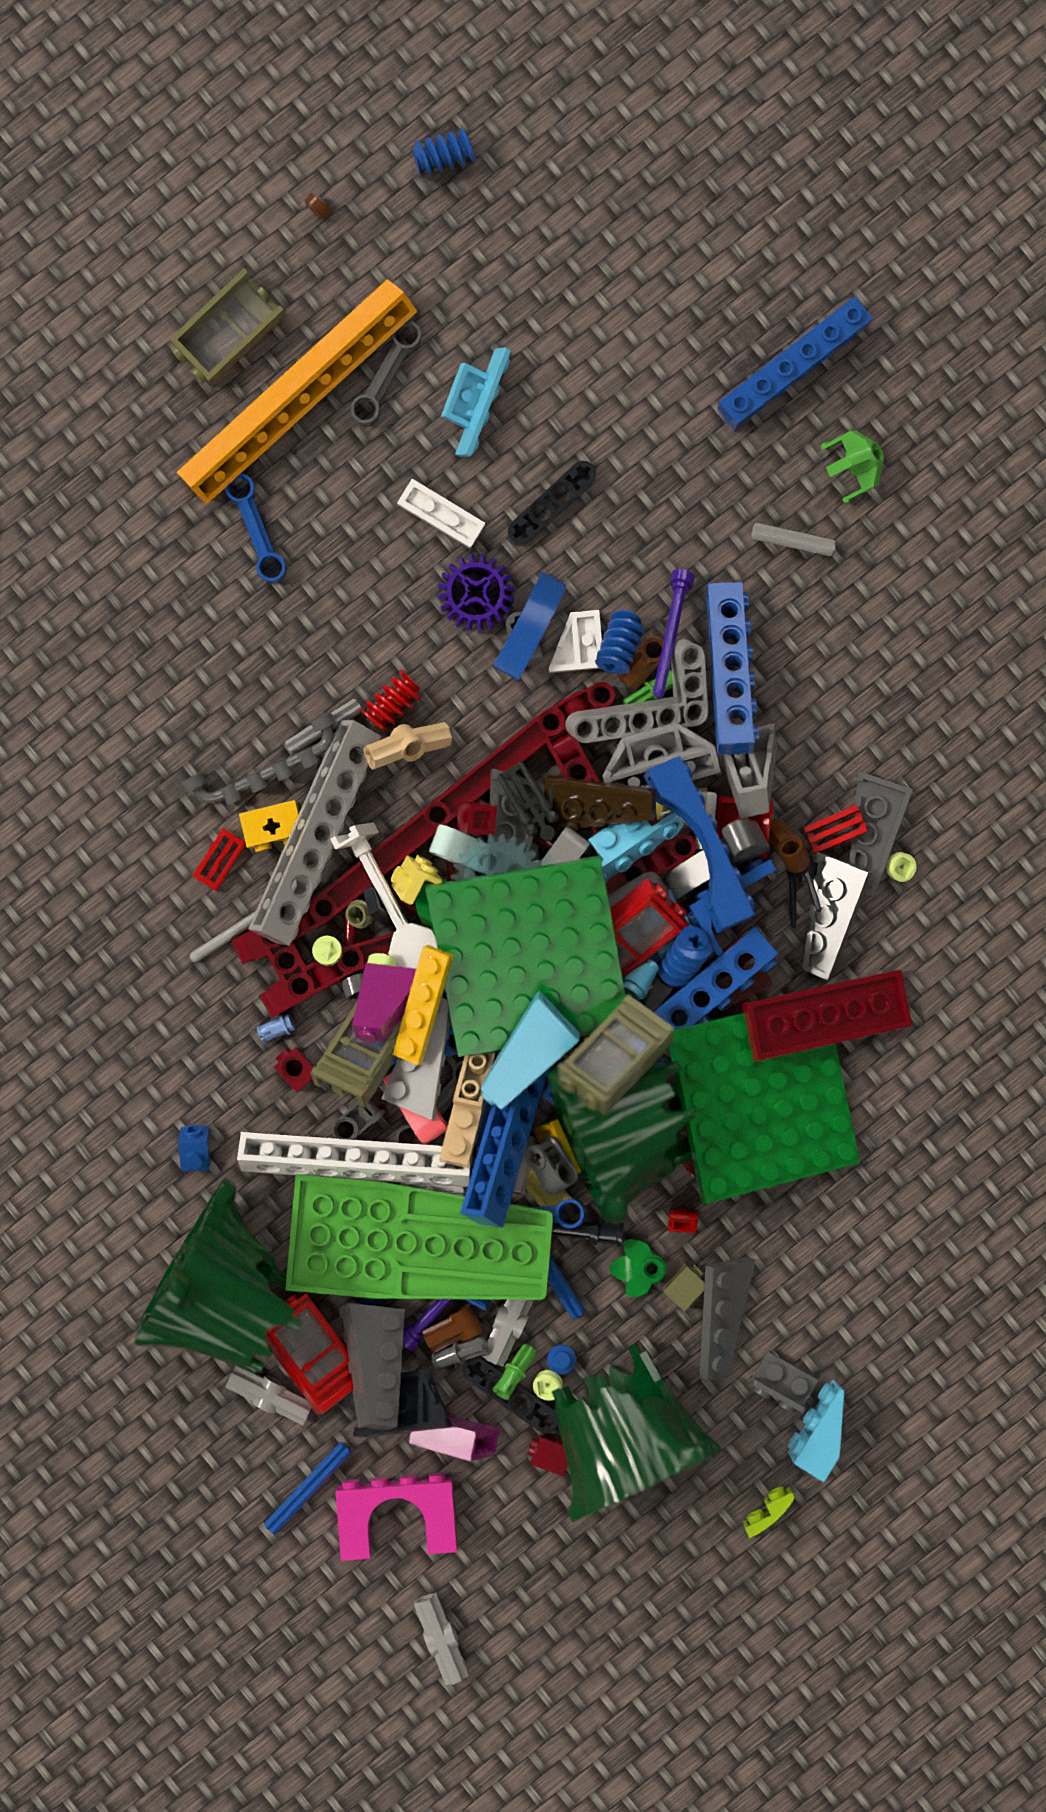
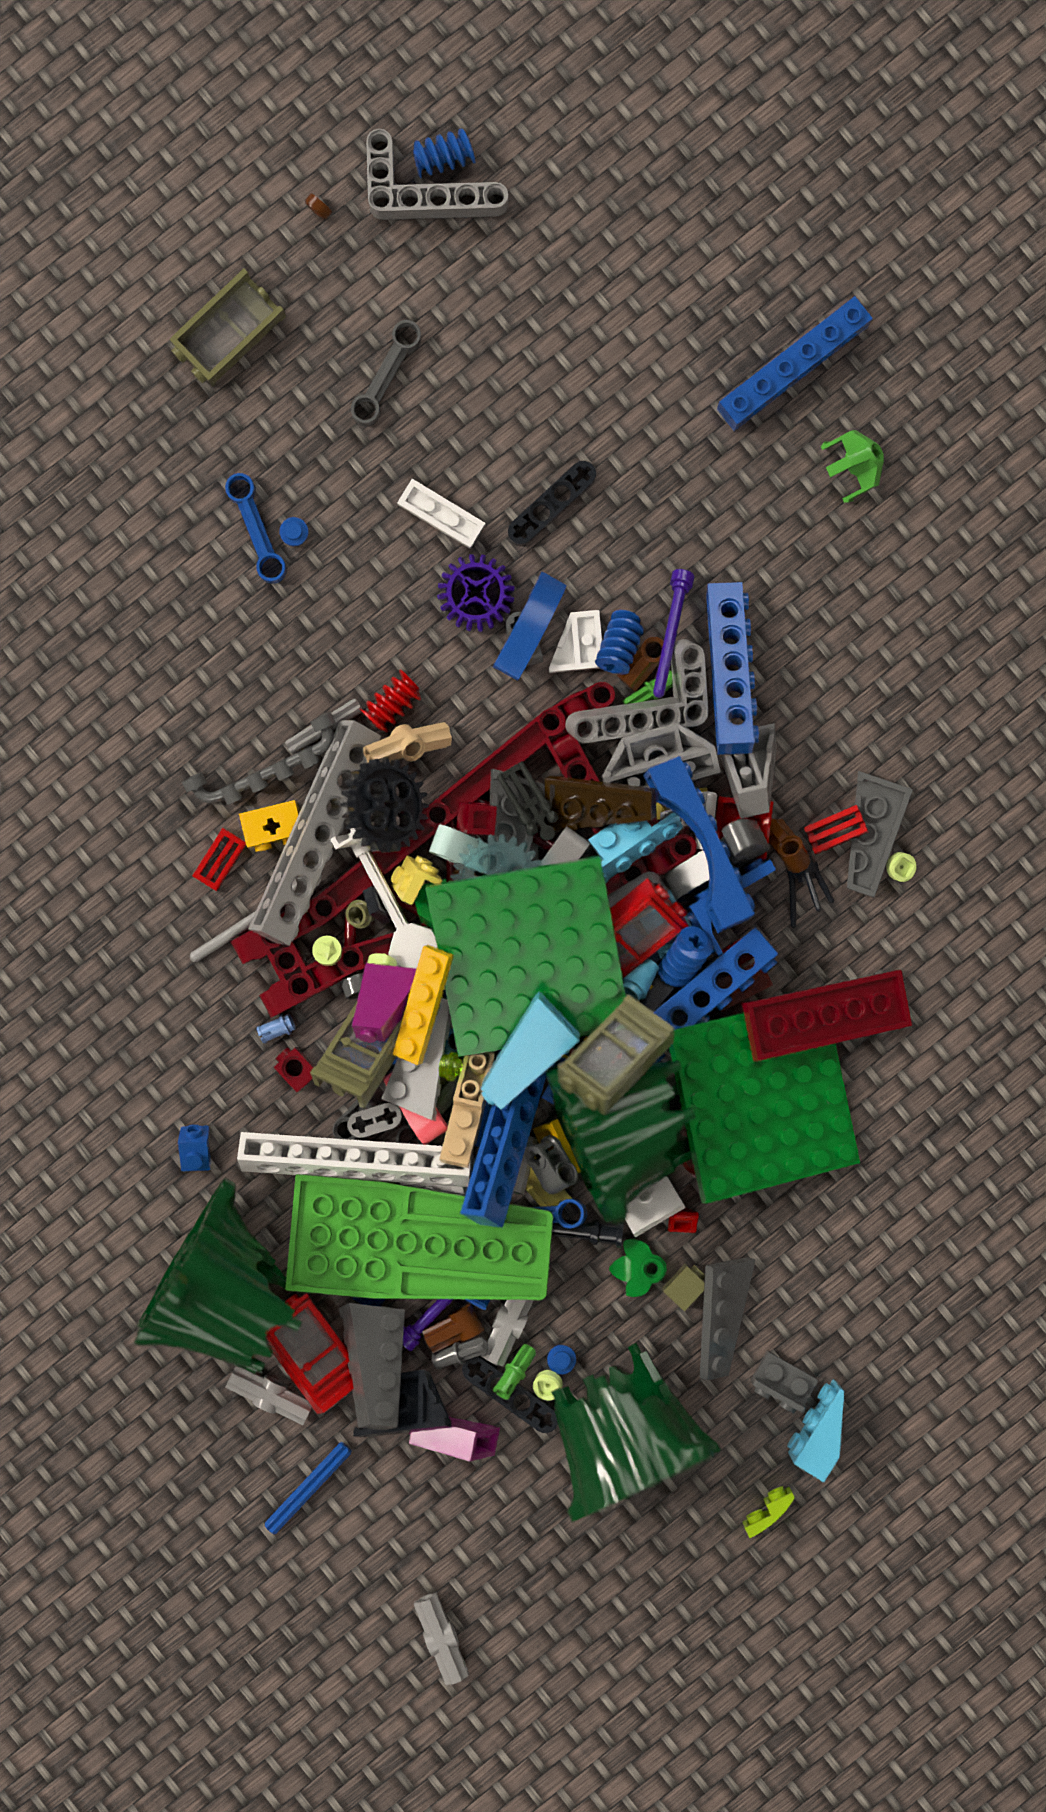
(294, 531): none -> blue plate
(297, 391): light orange brick -> none
(377, 1127): none -> light grey beam
(384, 805): none -> black gear
(424, 193): none -> light grey beam
(431, 1495): dark pink arch -> none
(450, 1066): none -> clear neon green plate
(472, 398): medium azure bracket -> none
(548, 1454): dark red brick -> none
(564, 1291): blue axle -> none
(653, 1207): none -> white plate
(793, 539): light grey axle -> none
(839, 894): wing -> none

